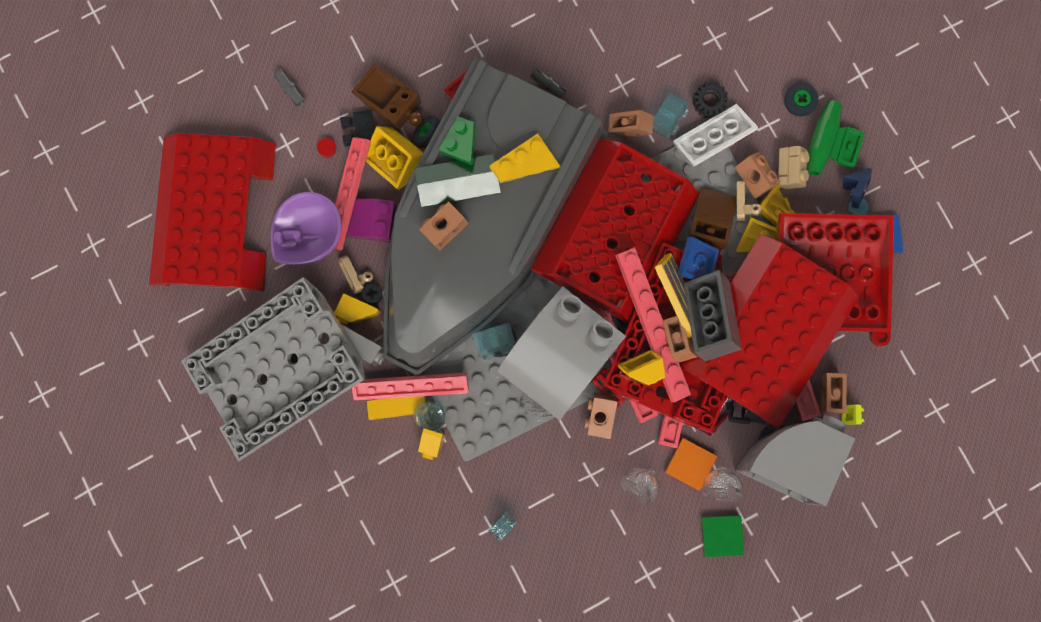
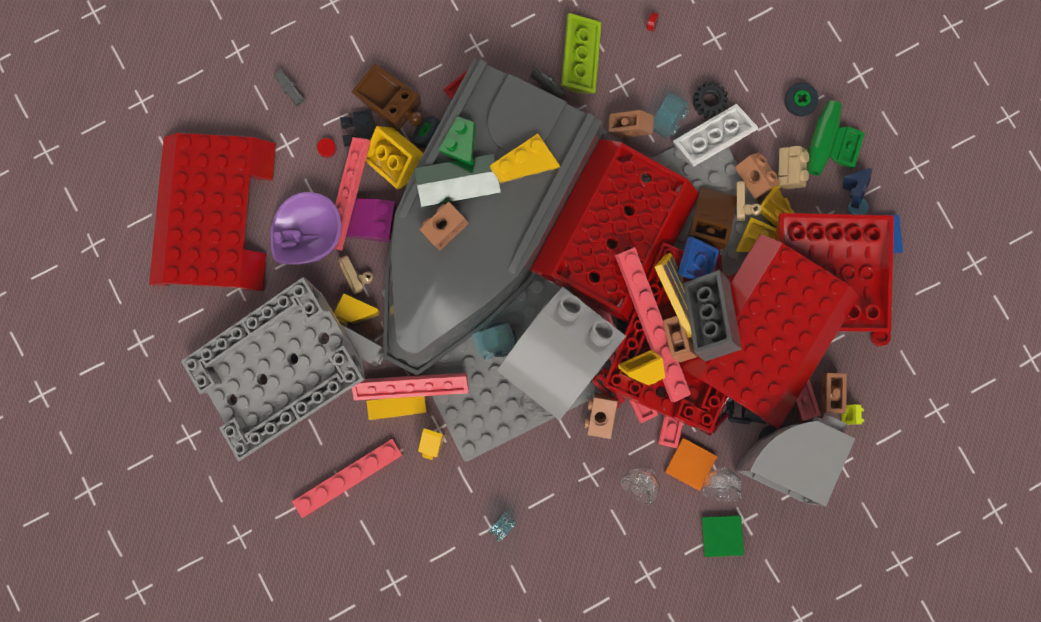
(347, 478): none -> coral plate
(375, 295): black wheel -> none
(422, 417): clear light blue wheel -> none
(581, 54): none -> lime slope
(652, 21): none -> red tile

